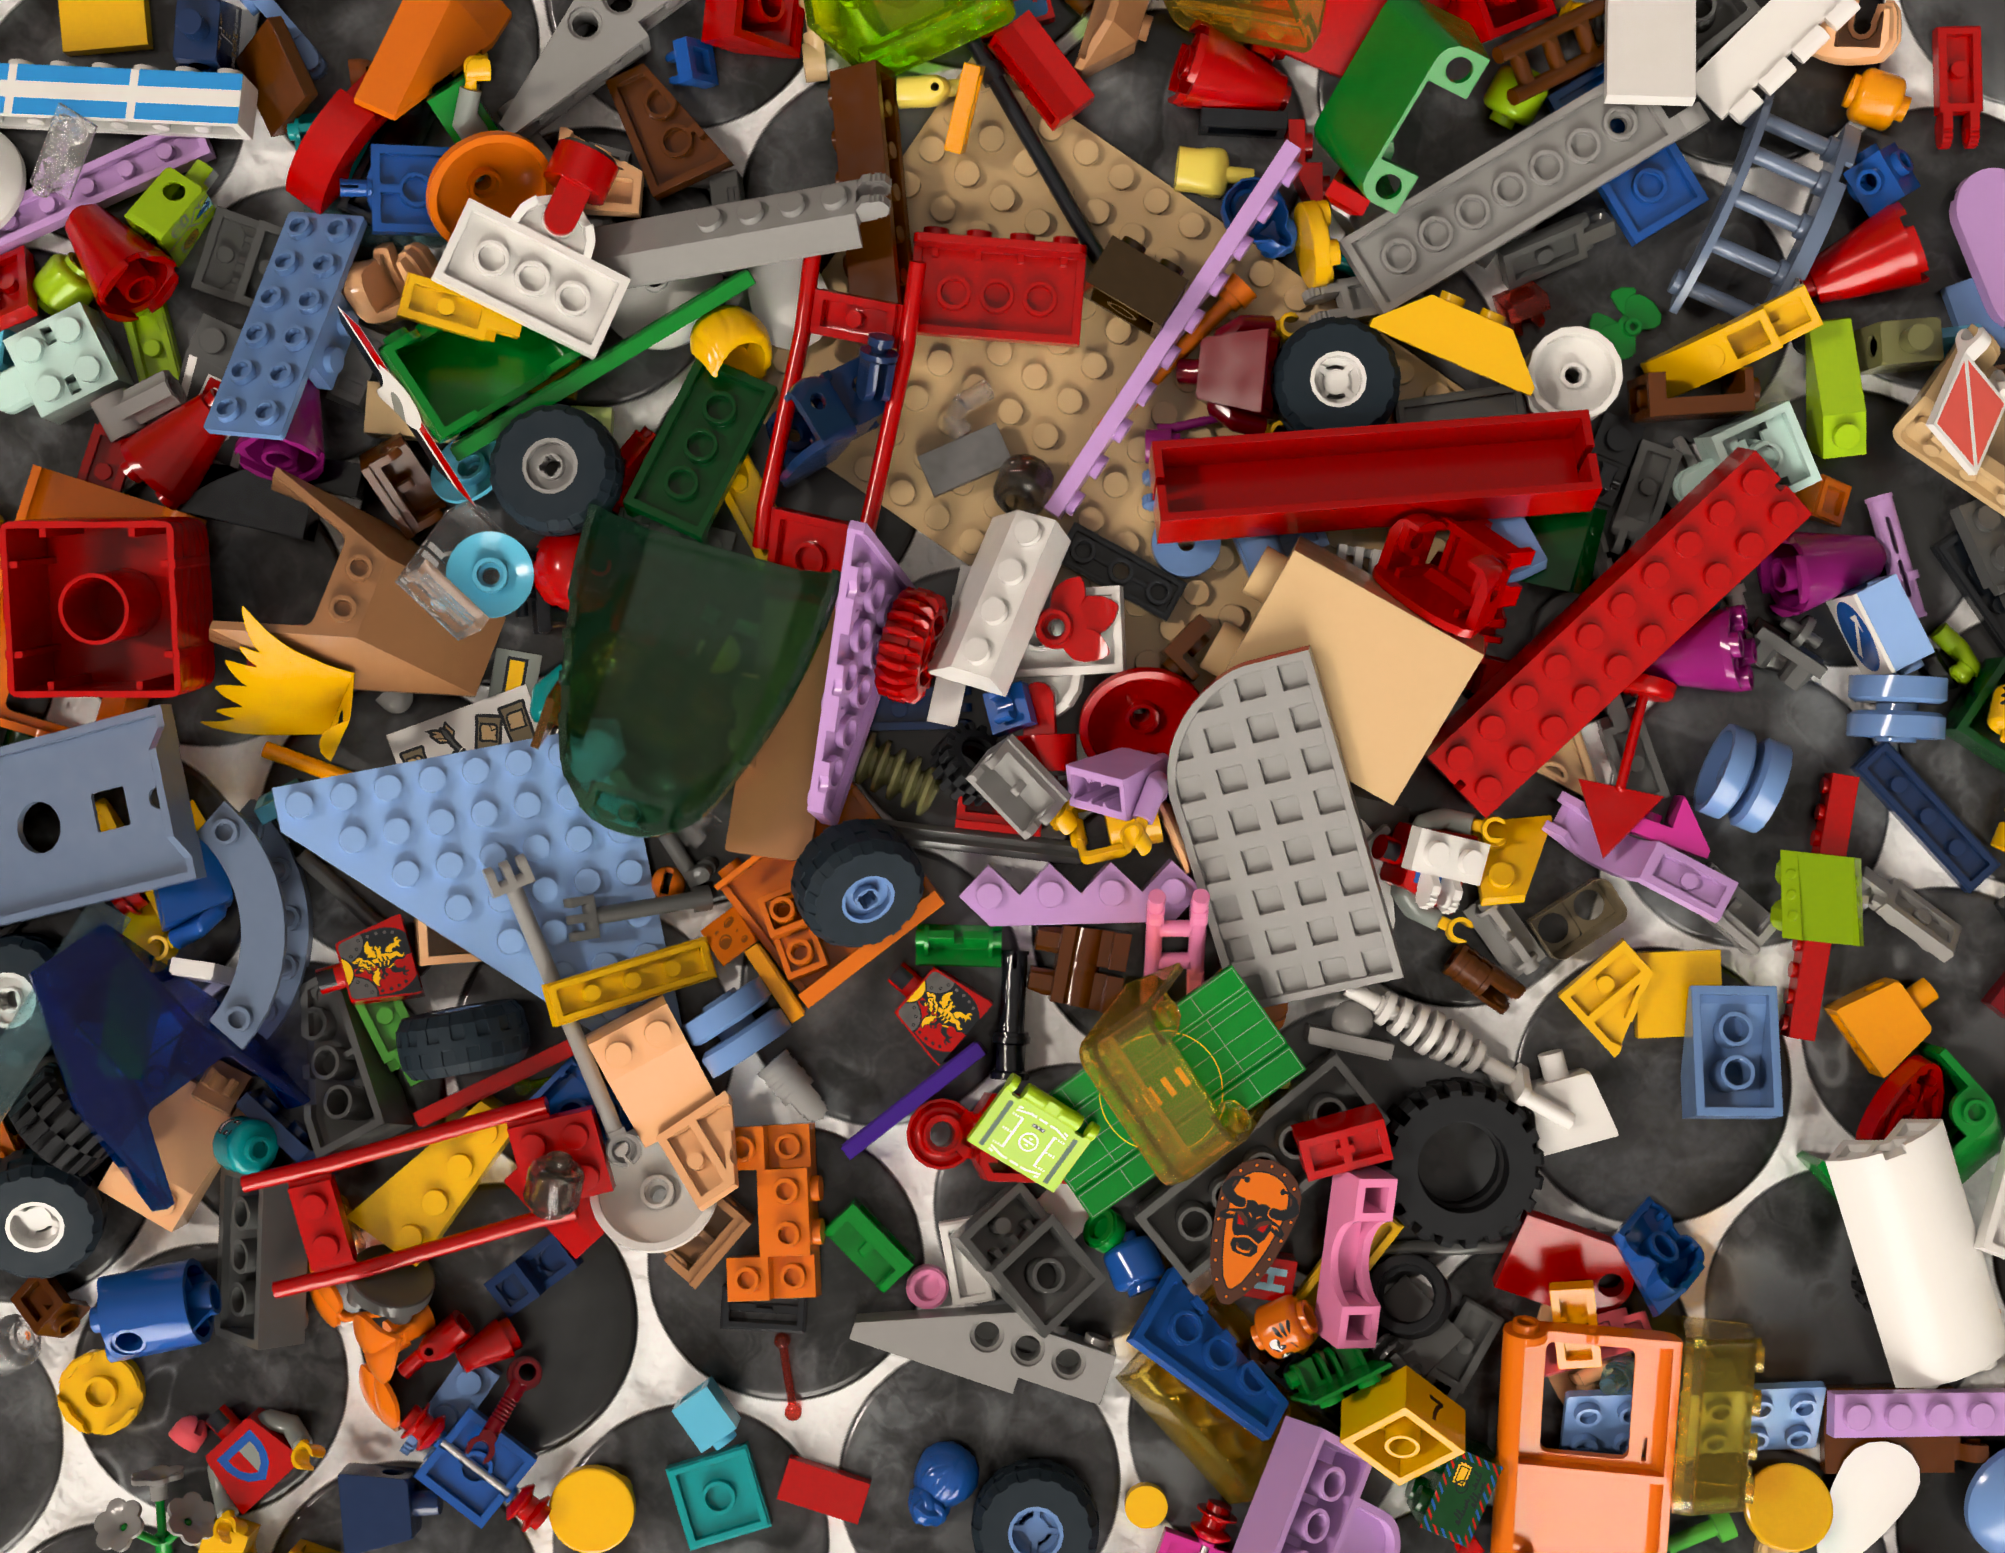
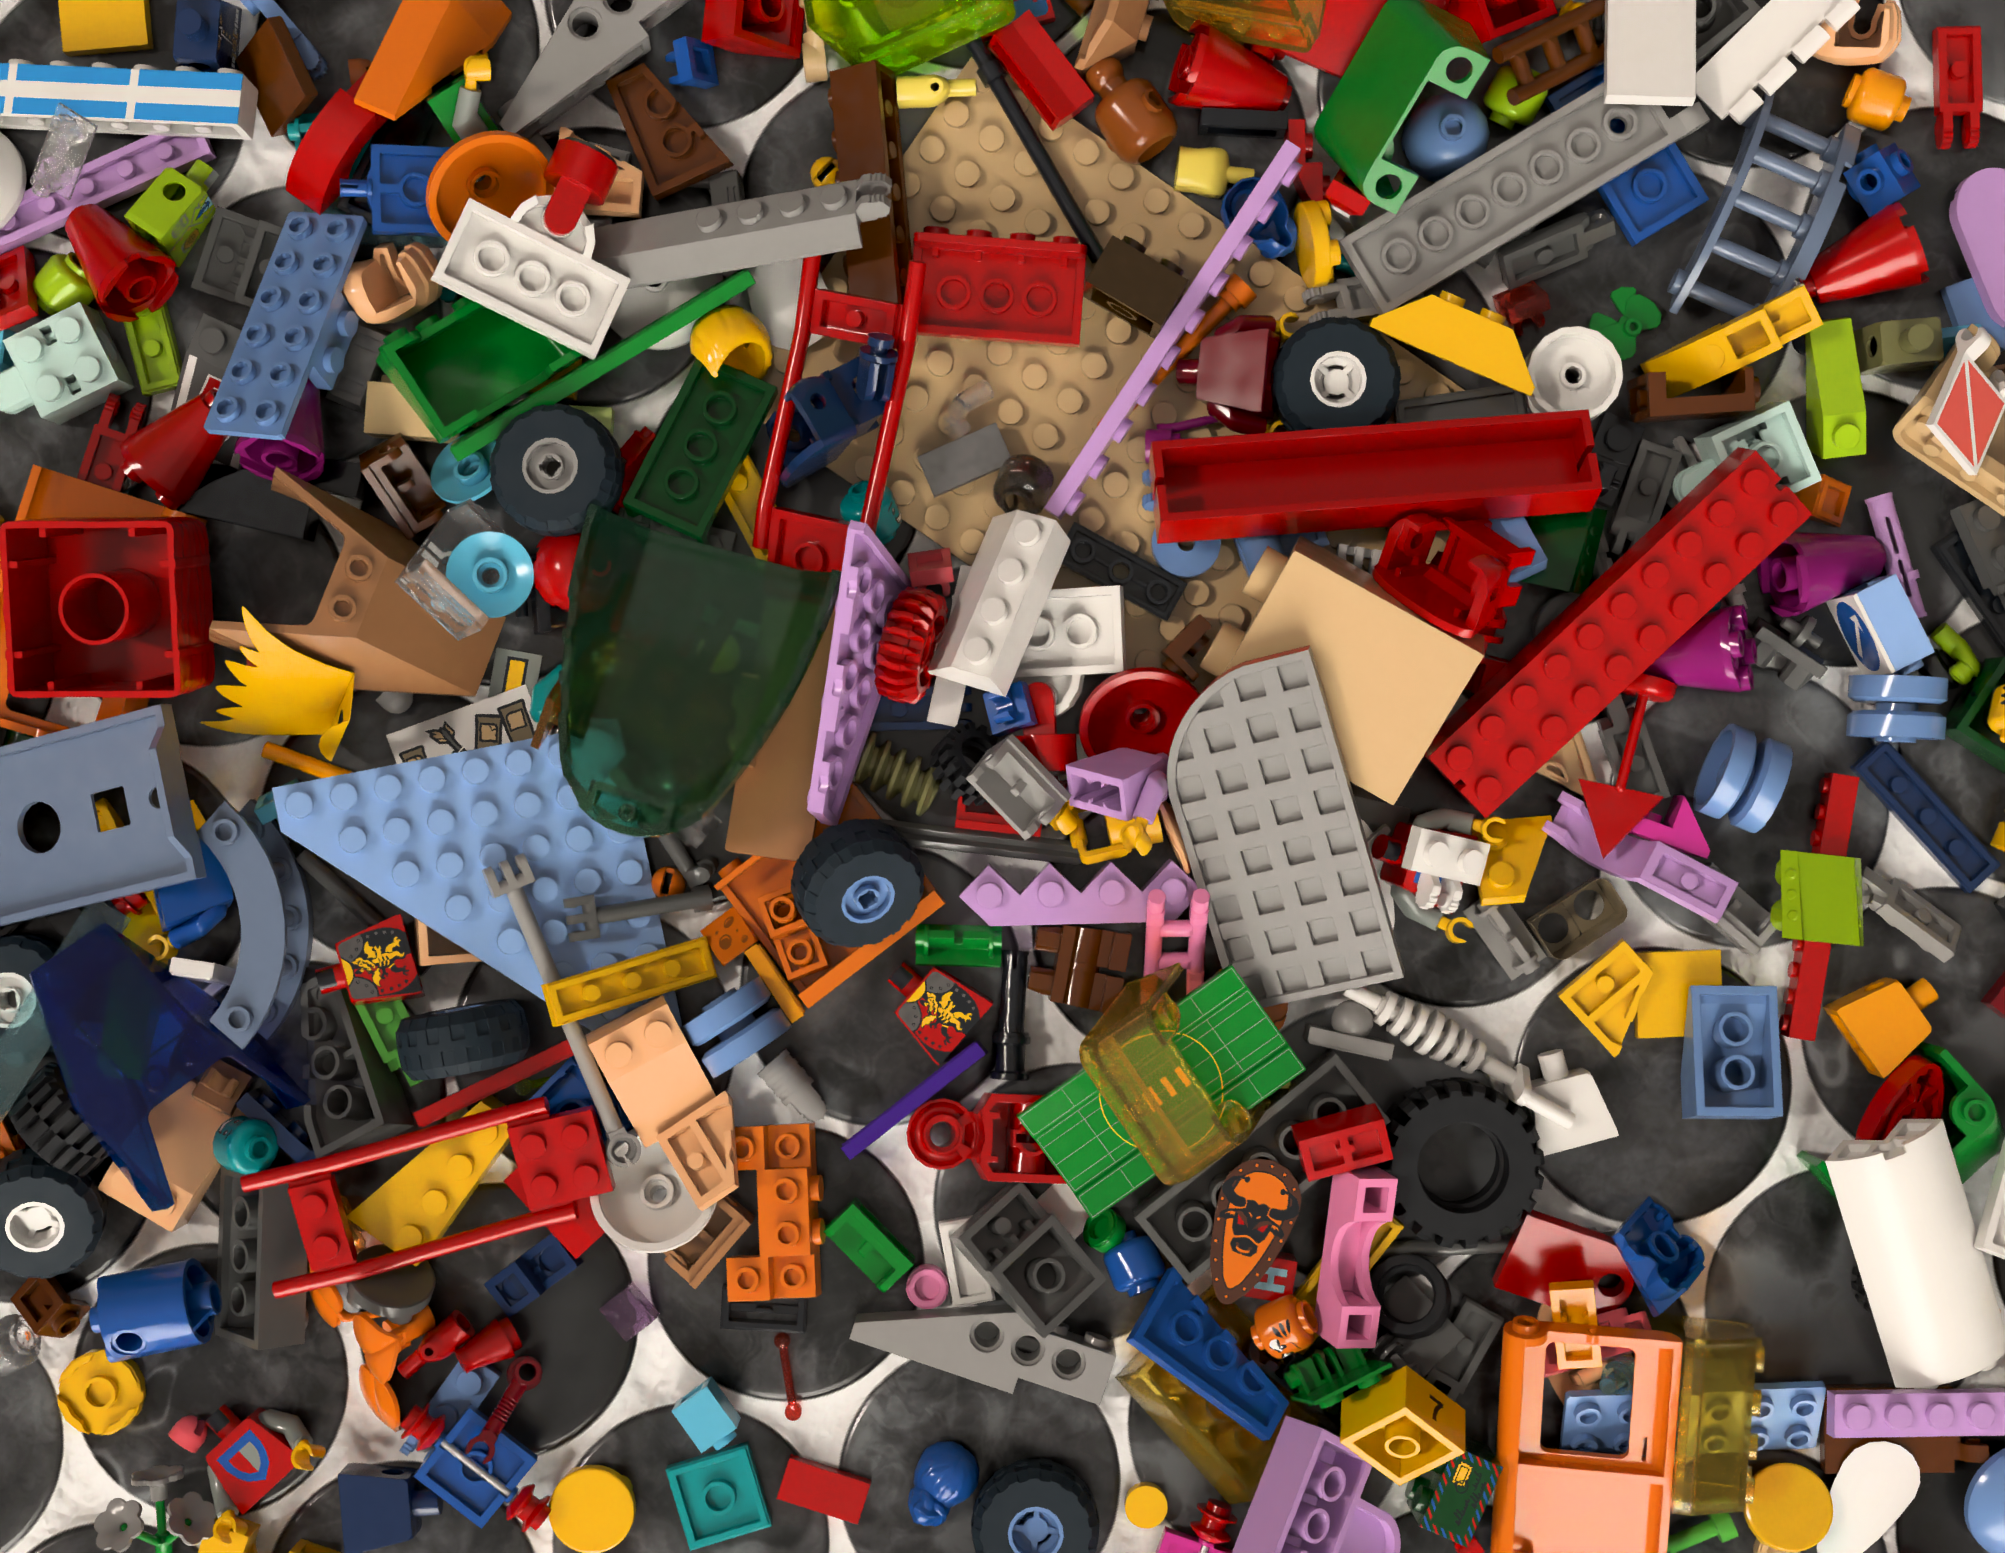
(130, 409): light grey piece -> none
(400, 401): sticker -> none
(446, 310): yellow hinge -> none
(554, 1185): clear smoke head -> none
(629, 1311): none -> clear purple slope
(819, 166): none -> yellow hinge
(889, 516): none -> teal head
(931, 568): none -> coral tile
(964, 108): light orange tile -> none
(1032, 1133): piece -> none
(1083, 620): red plate -> none
(1130, 113): none -> dark orange piece
(1444, 135): none -> medium blue cylinder
(1482, 978): reddish brown hinge -> none

